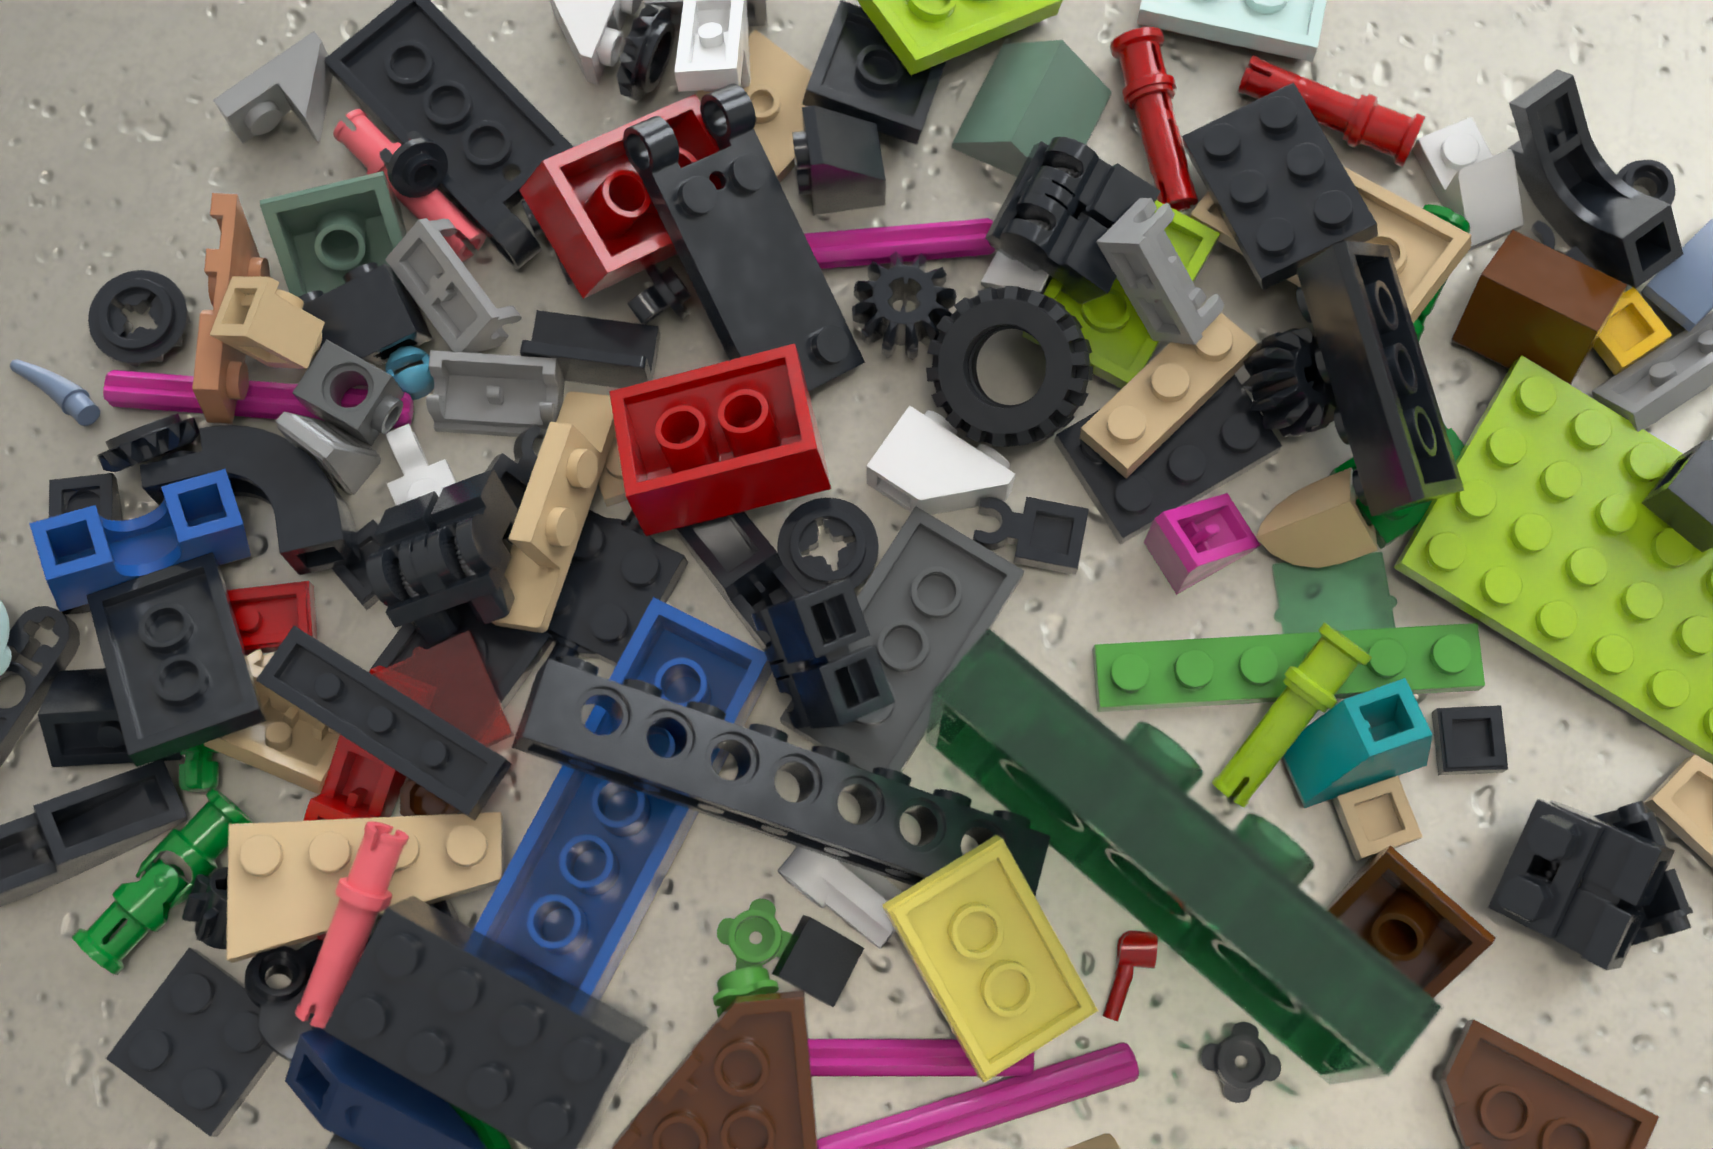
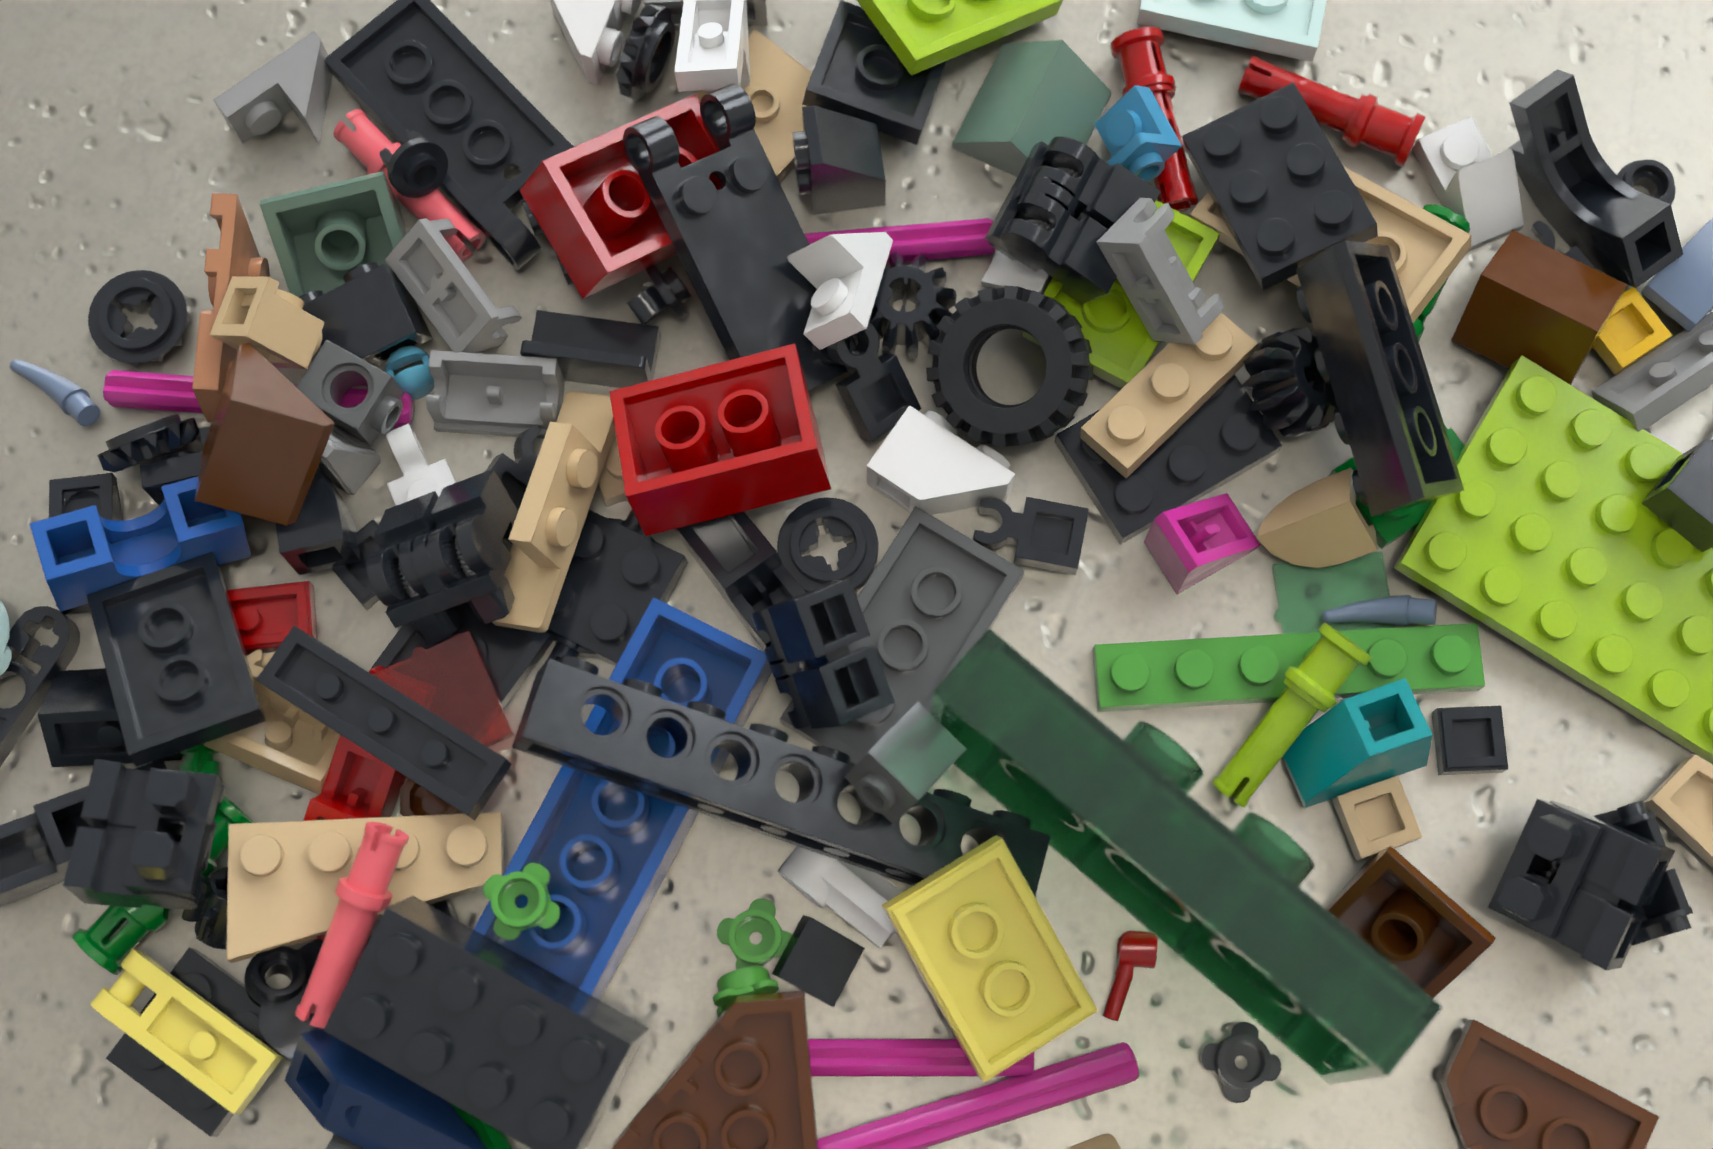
(145, 837): none -> black hips
(188, 1033): none -> light yellow plate
(261, 443): none -> reddish brown slope
(503, 893): none -> bright green plate
(847, 279): none -> white slope
(876, 386): none -> black plate
(905, 763): none -> dark grey brick
(1138, 134): none -> dark azure bracket
(1387, 610): none -> sand blue helmet

